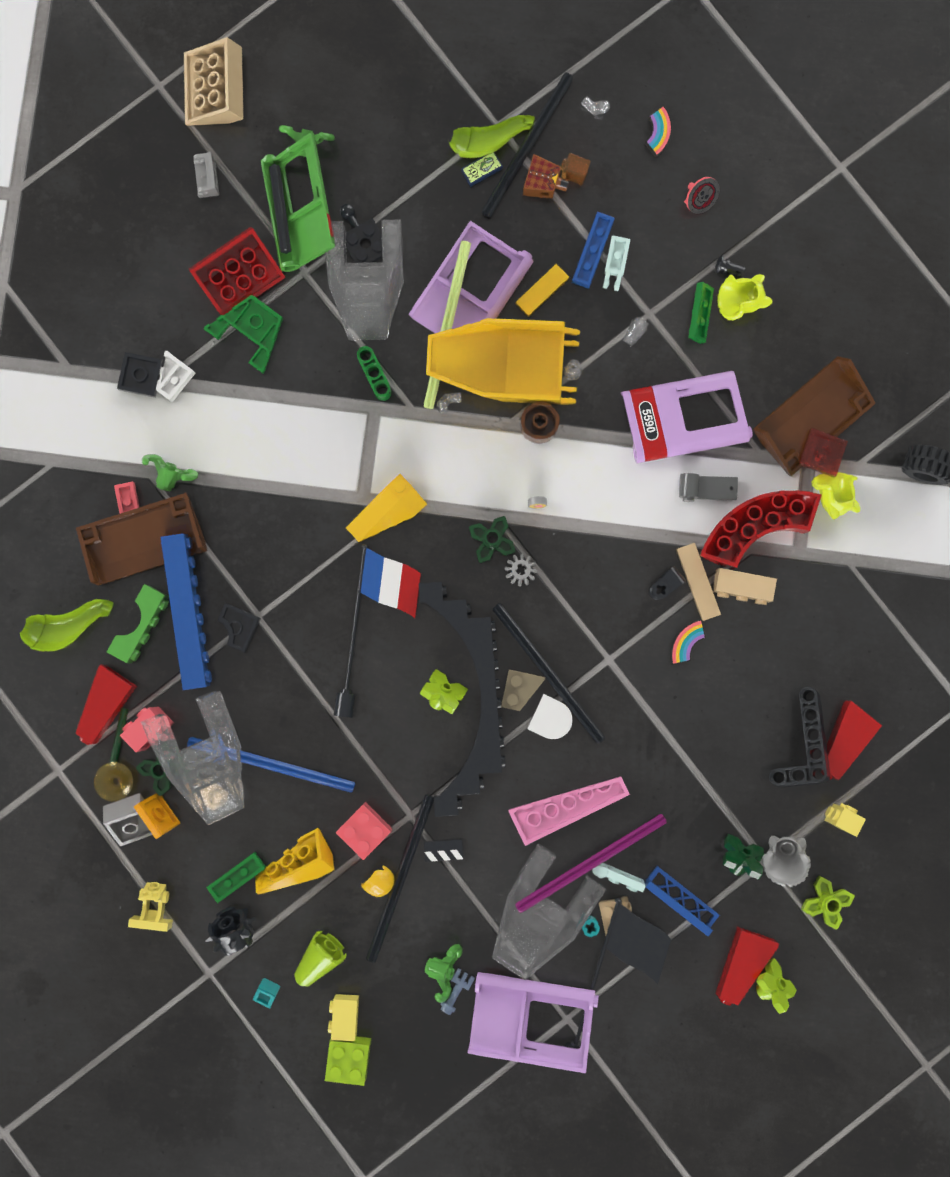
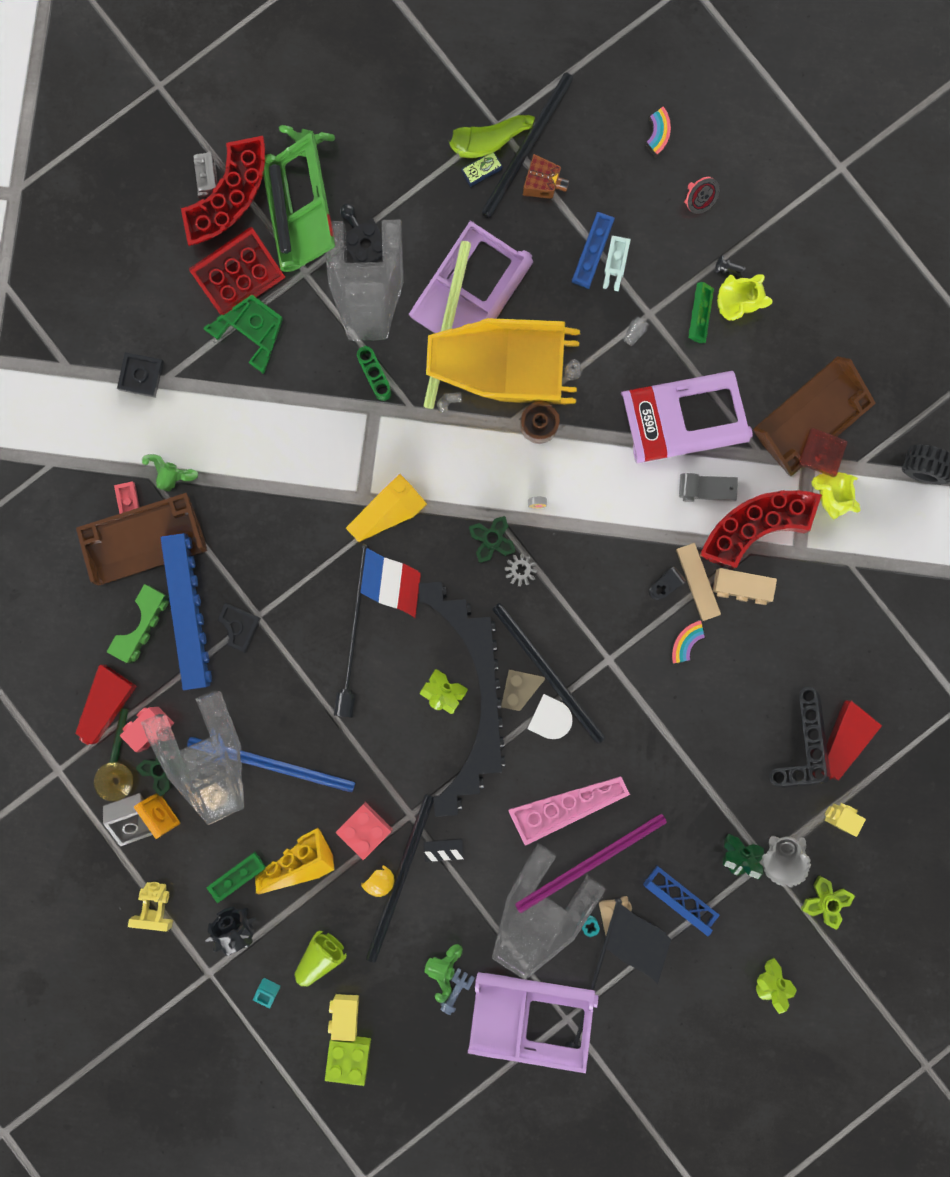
(56, 632): lime animal -> none
(173, 377): white wing -> none
(213, 83): tan slope -> none
(232, 193): none -> red brick
(542, 290): yellow tile -> none
(575, 168): clear orange brick -> none
(596, 107): clear arm -> none
(618, 876): light aqua hinge -> none
(744, 964): red slope -> none

